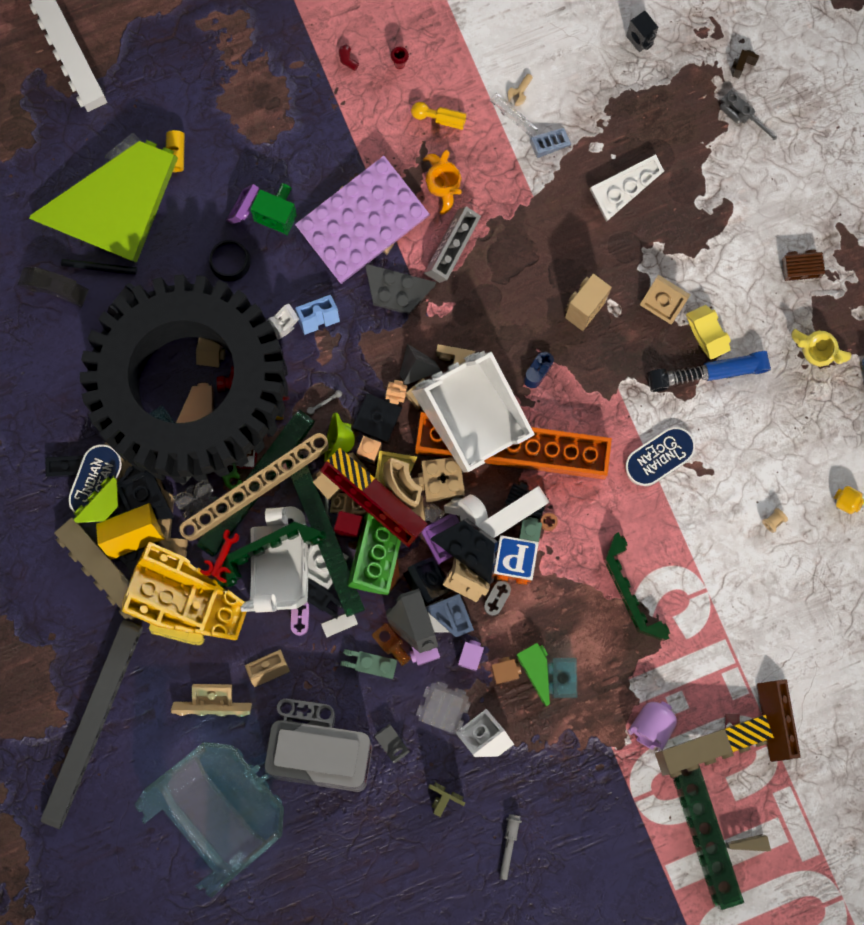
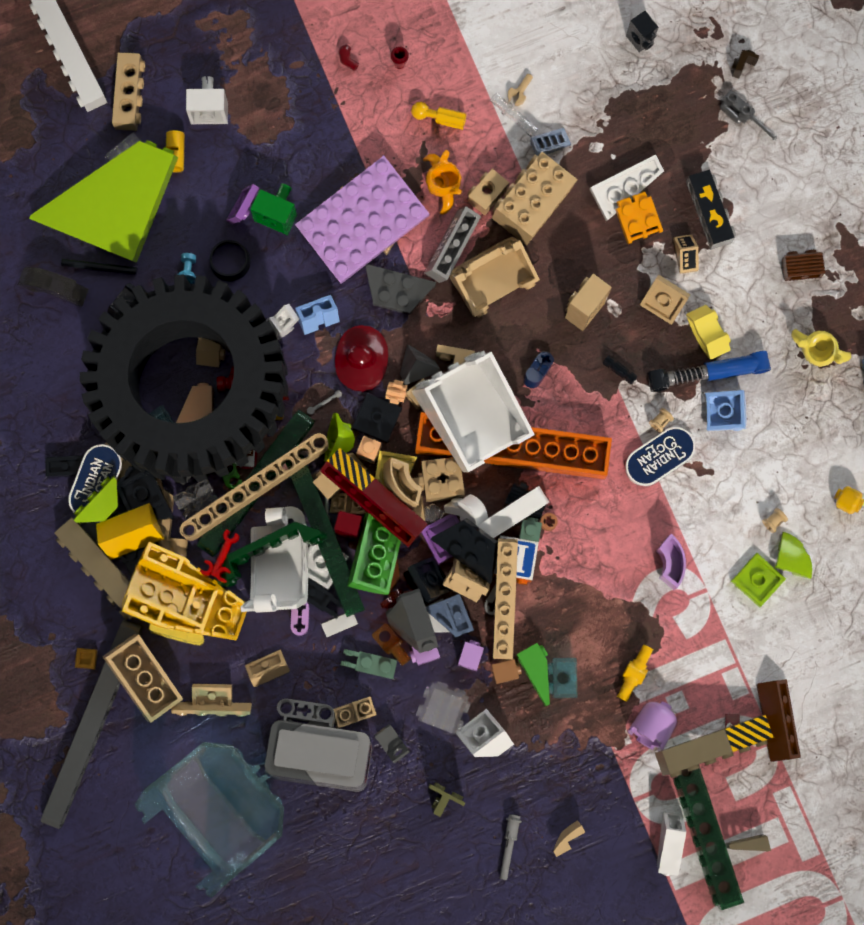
(86, 658): none -> pearl gold tile
(125, 64): none -> tan brick
(142, 677): none -> tan brick
(188, 259): none -> medium azure piece
(207, 104): none -> white brick
(354, 712): none -> tan slope
(361, 358): none -> dark red hat
(391, 600): none -> clear red animal
(482, 201): none -> tan brick
(493, 275): none -> tan windscreen
(505, 598): none -> tan brick
(533, 197): none -> tan brick
(566, 835): none -> tan slope
(620, 369): none -> black axle
(635, 673): none -> yellow pin
(638, 217): none -> light orange plate
(658, 630): dark green slope -> none
(661, 420): none -> tan bush
(671, 843): none -> white slope
(673, 562): none -> lavender brick
(686, 253): none -> slope
(710, 209): none -> black brick
(726, 410): none -> light blue slope
(758, 580): none -> lime tile
(793, 557): none -> lime brick

